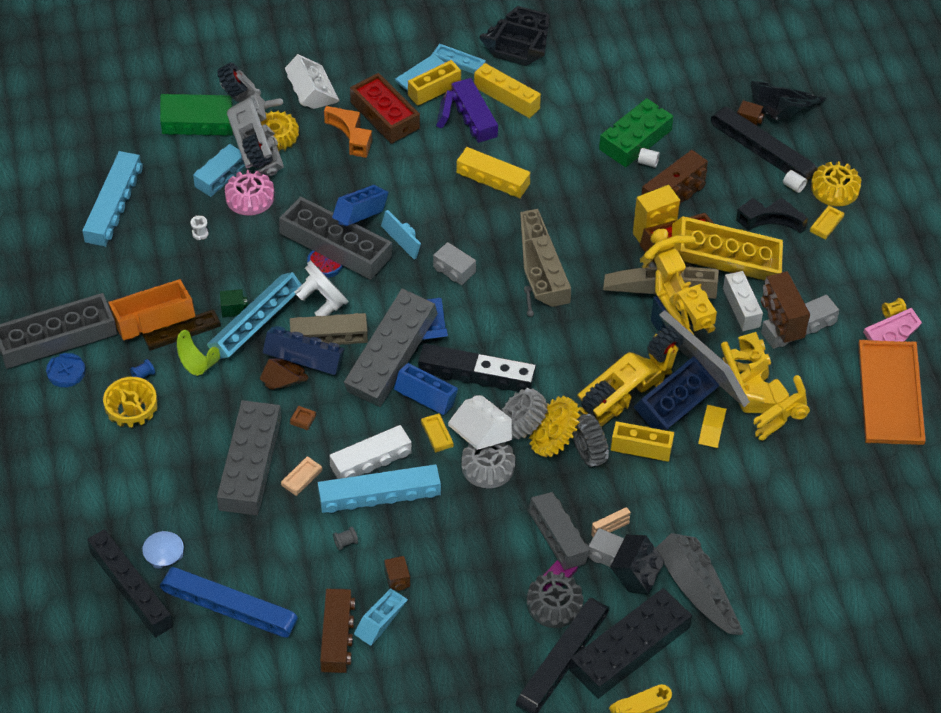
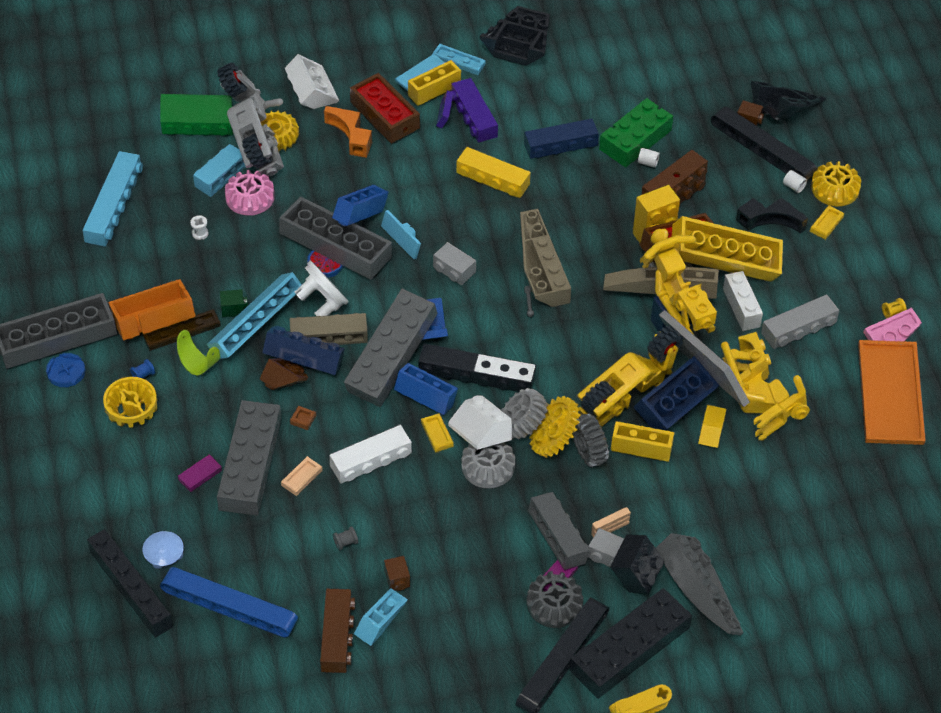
(200, 473): none -> magenta tile
(379, 488): medium azure brick -> none
(507, 90): yellow brick -> none
(561, 138): none -> dark blue brick
(785, 307): reddish brown brick -> none

